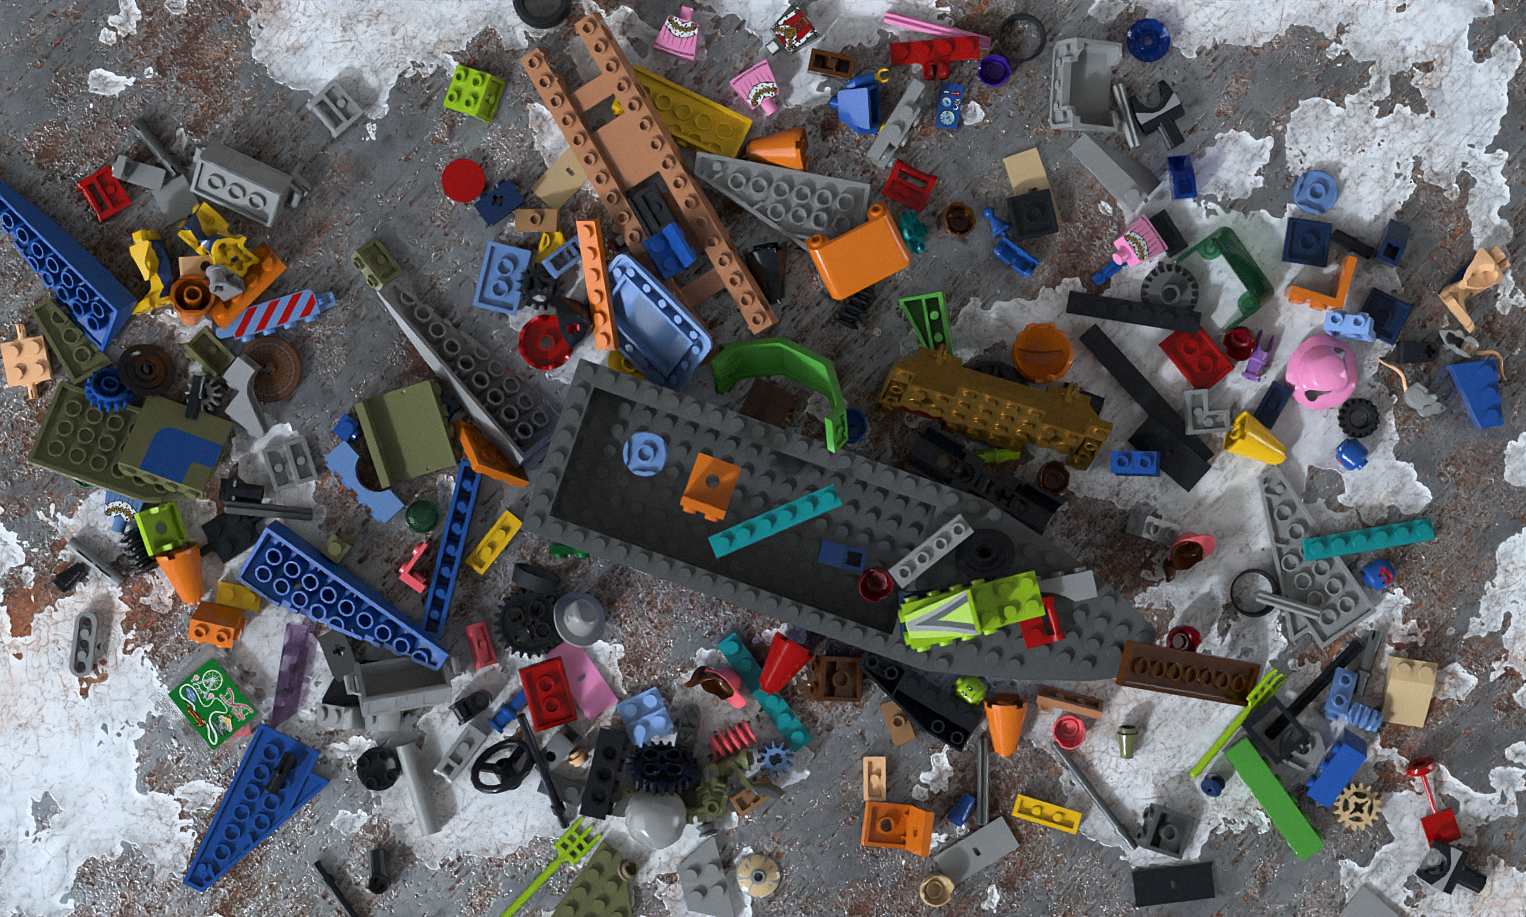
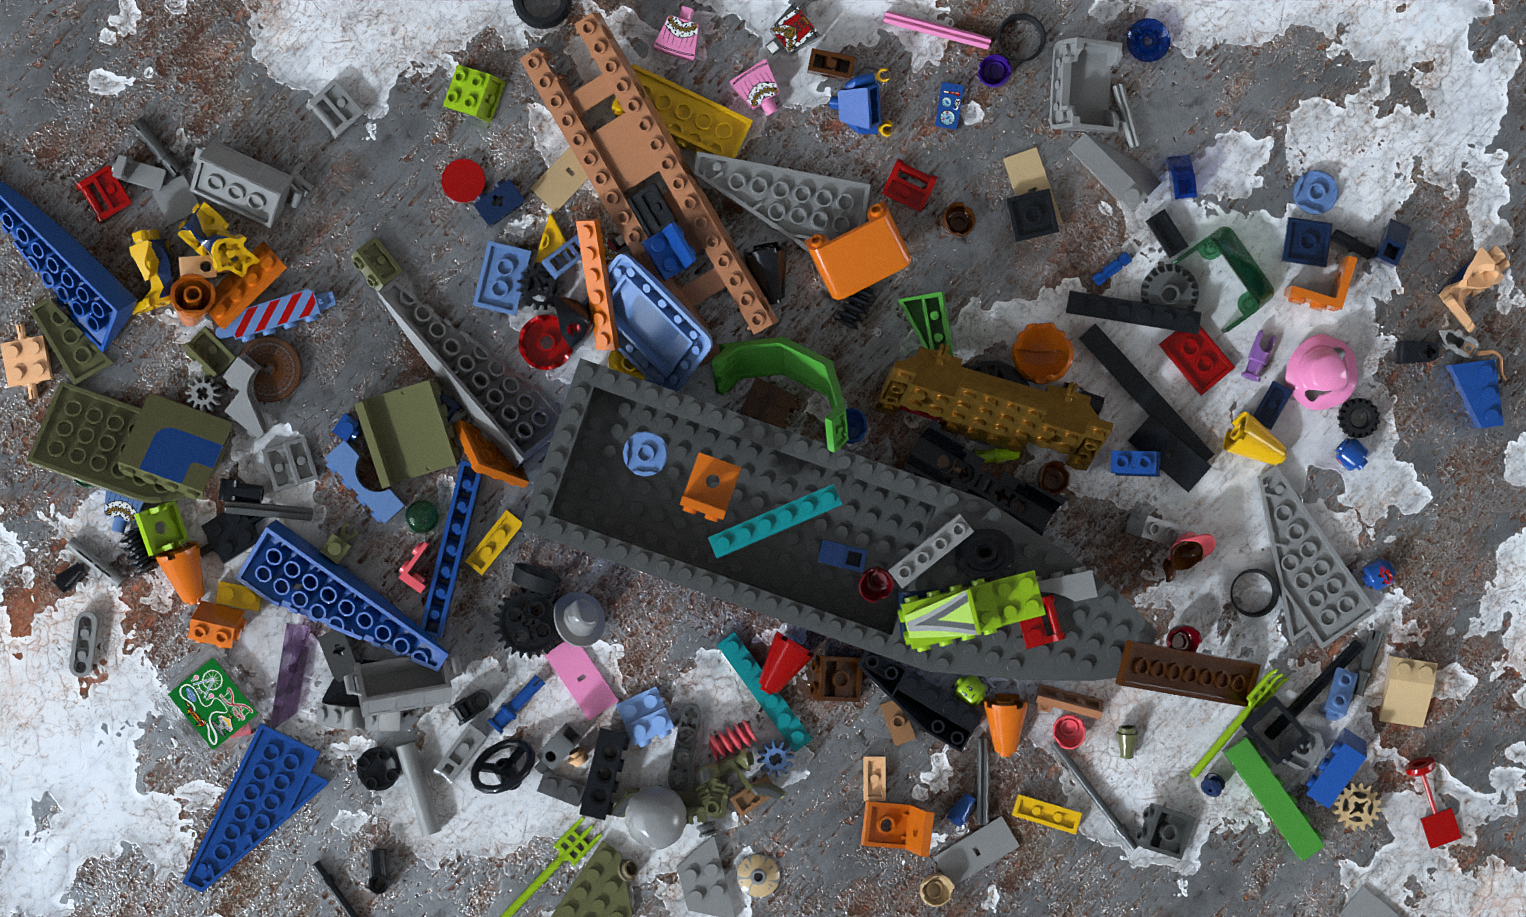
(107, 391): blue gear -> none
(149, 360): black gear -> none
(195, 397): black axle -> none
(224, 282): light grey piece -> none
(280, 773): black axle -> none
(480, 644): coral plate -> none
(537, 220): medium nougat plate -> none
(548, 694): red tile -> none
(556, 805): black bar -> none
(562, 551): green plate -> none
(661, 768): black gear -> none
(719, 682): hair -> none
(781, 149): orange cone -> none
(896, 128): light grey bracket -> none
(913, 231): teal dish -> none
(935, 54): red plate -> none
(998, 226): blue piece -> none
(1013, 254): blue hinge -> none
(1138, 243): bright pink torso -> none
(1162, 117): black connector -> none
(1191, 884): black piece -> none
(1198, 417): light grey plate -> none
(1240, 343): dark red hair -> none
(1287, 604): light grey axle -> none
(1348, 326): light blue plate -> none
(1364, 717): medium blue gear -> none
(1367, 539): teal plate -> none
(1388, 315): dark blue plate -> none
(1418, 397): light grey animal -> none
(1452, 870): black connector -> none

